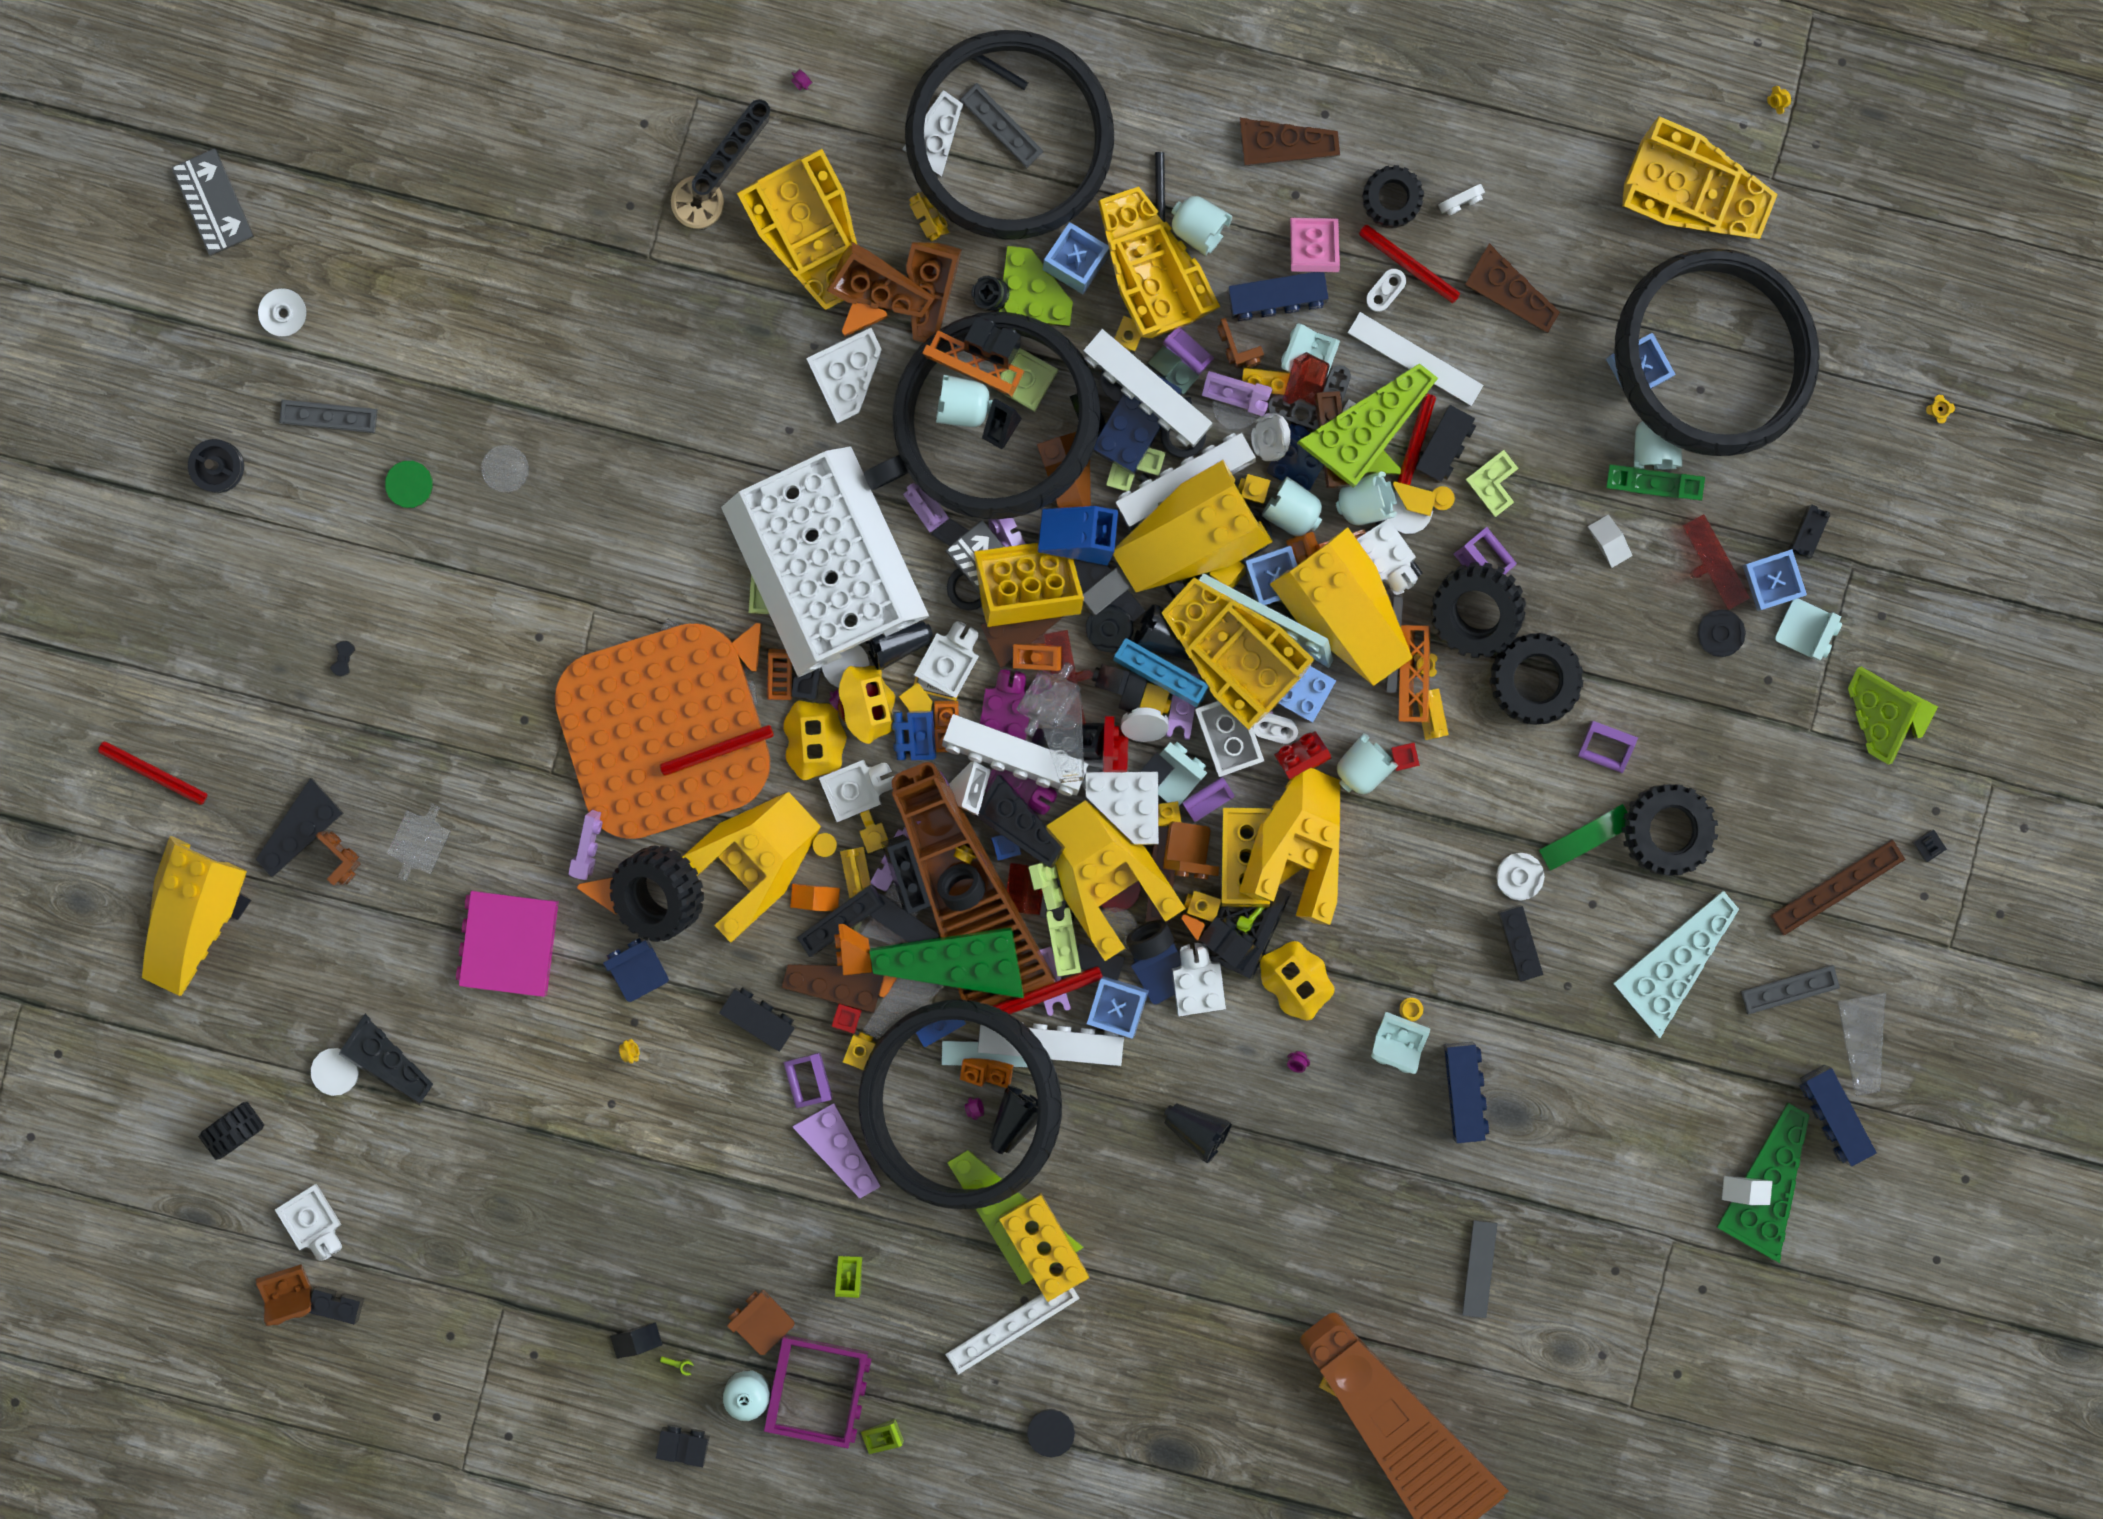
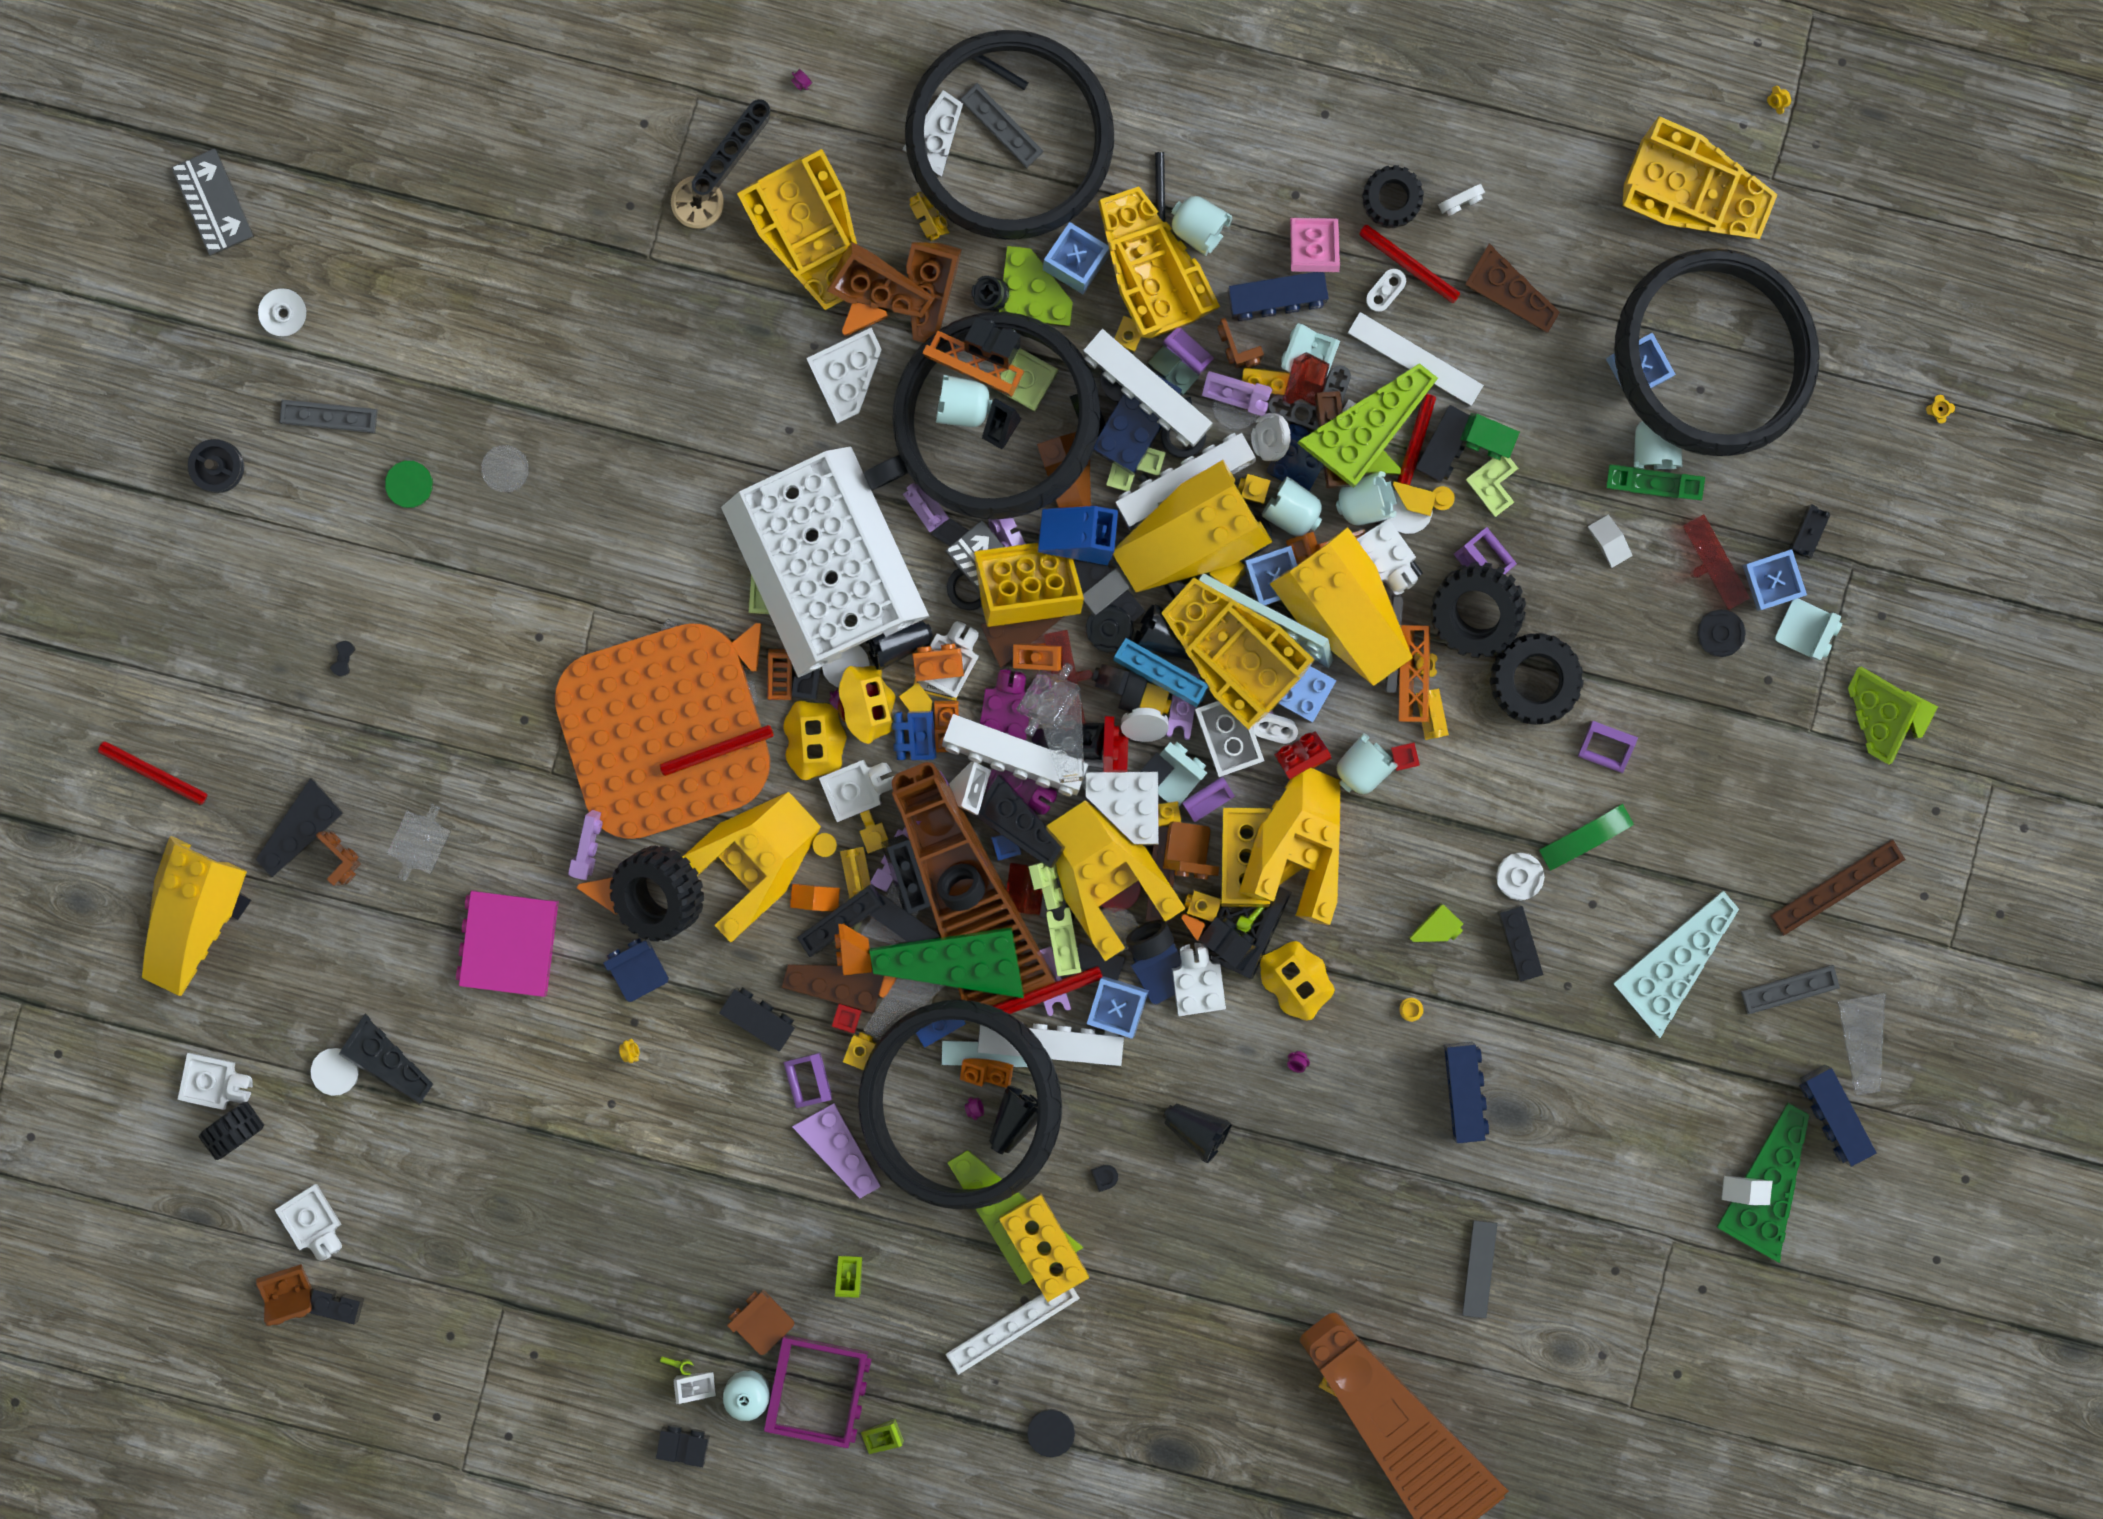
(212, 1082): none -> white plate
(636, 1340): black slope -> none
(694, 1387): none -> white slope
(938, 663): none -> orange bracket
(964, 854): yellow plate -> none
(1105, 1177): none -> black tile
(1276, 143): reddish brown wing -> none
(1399, 1043): light aqua bracket -> none
(1439, 926): none -> lime slope
(1490, 436): none -> green brick
(1639, 837): black tyre -> none
(1929, 845): black tile -> none

